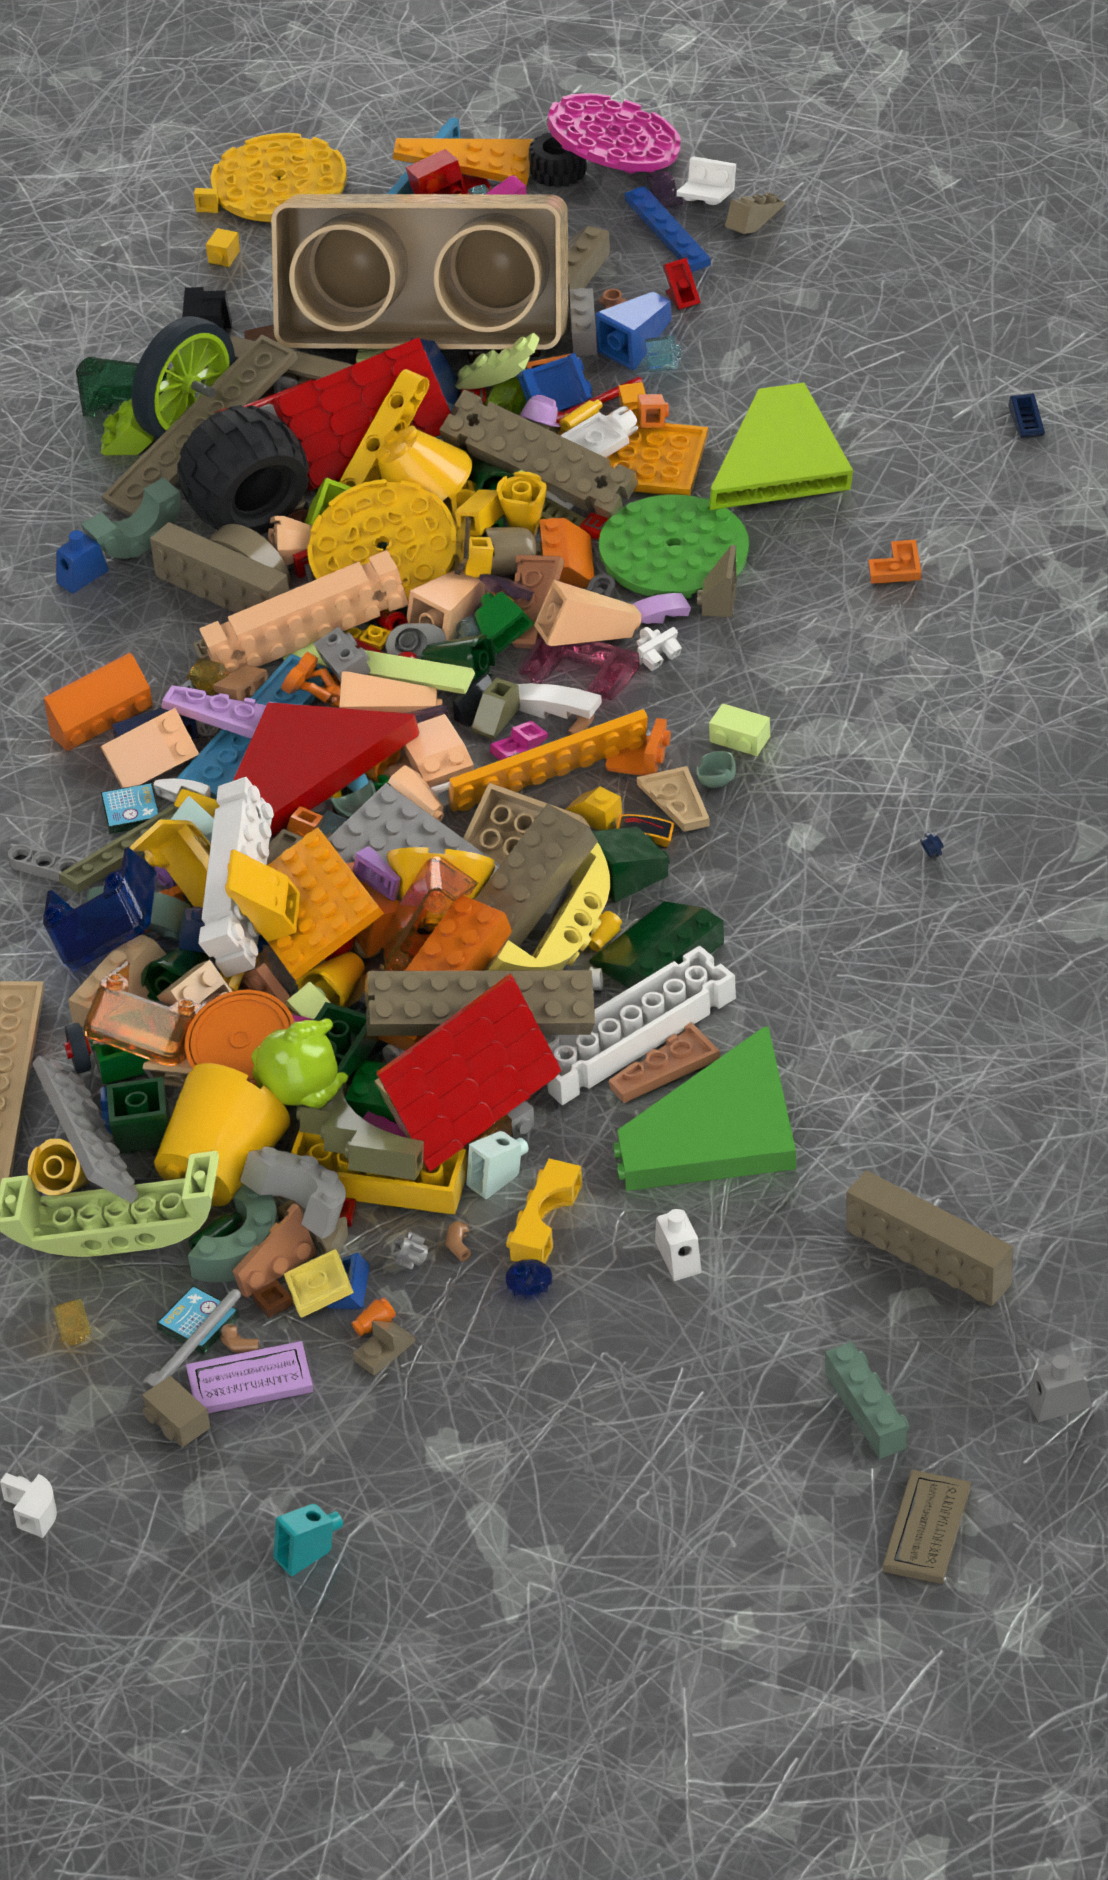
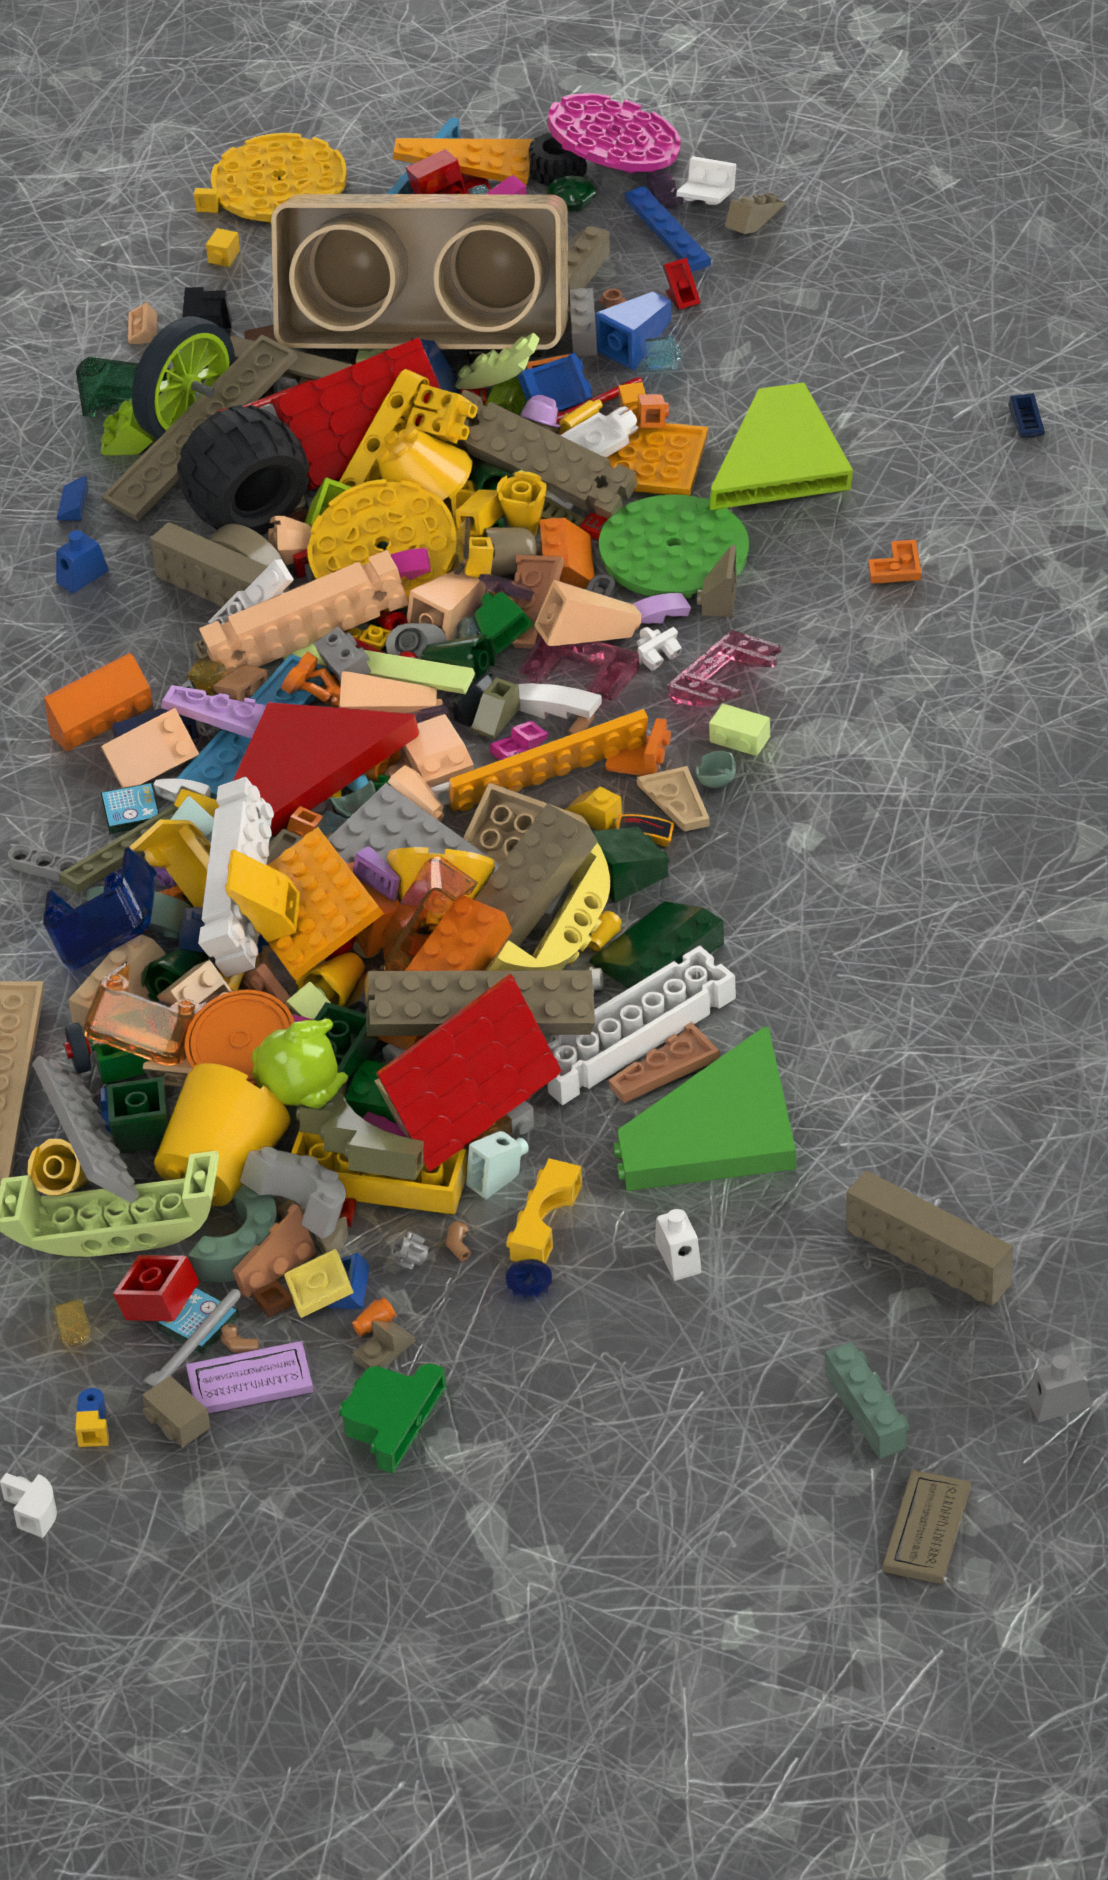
(73, 500): none -> blue slope
(90, 1421): none -> yellow leg
(132, 536): sand green brick -> none
(142, 324): none -> light nougat slope
(156, 1288): none -> red brick
(220, 1227): dark green cylinder -> none
(264, 587): none -> white slope
(304, 1537): teal torso -> none
(391, 1409): none -> green brick
(412, 562): none -> dark pink slope
(443, 414): none -> yellow hips
(574, 191): none -> dark green piece
(695, 683): none -> clear pink wedge
(932, 844): dark blue plate -> none

